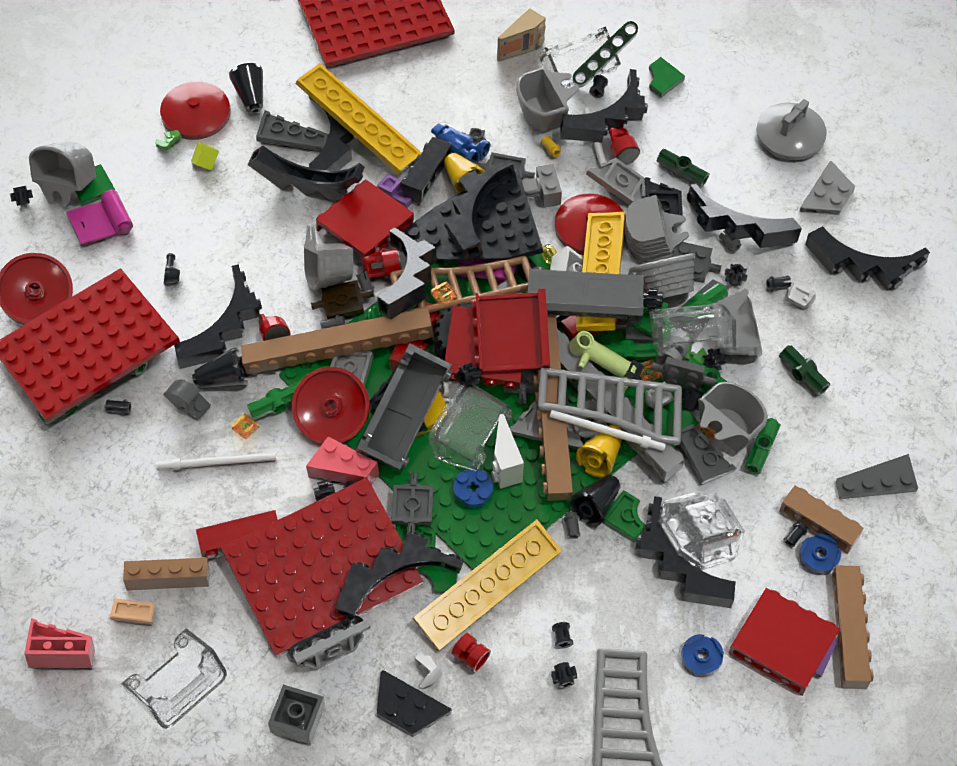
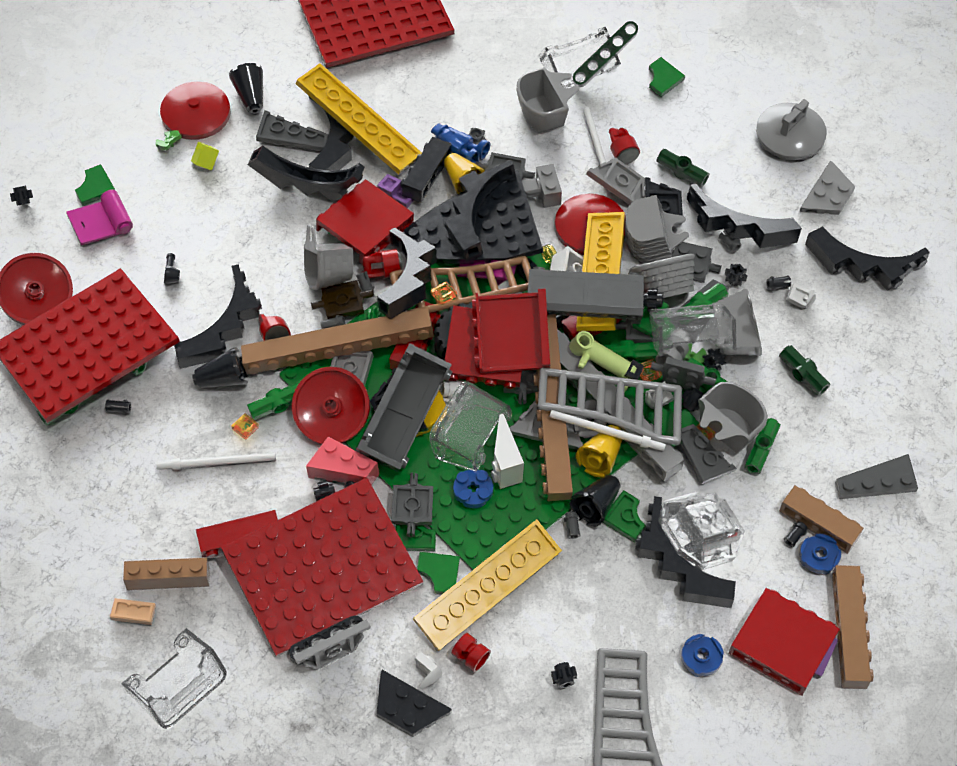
(57, 648): coral wedge -> none
(62, 169): light grey piece -> none
(187, 395): dark grey brick -> none
(296, 714): dark grey brick -> none
(363, 580): black arch -> none
(468, 375): black gear -> none
(522, 36): tan slope -> none
(553, 149): yellow pin -> none
(562, 635): black bush -> none
(595, 125): black arch -> none
(597, 89): black bush -> none

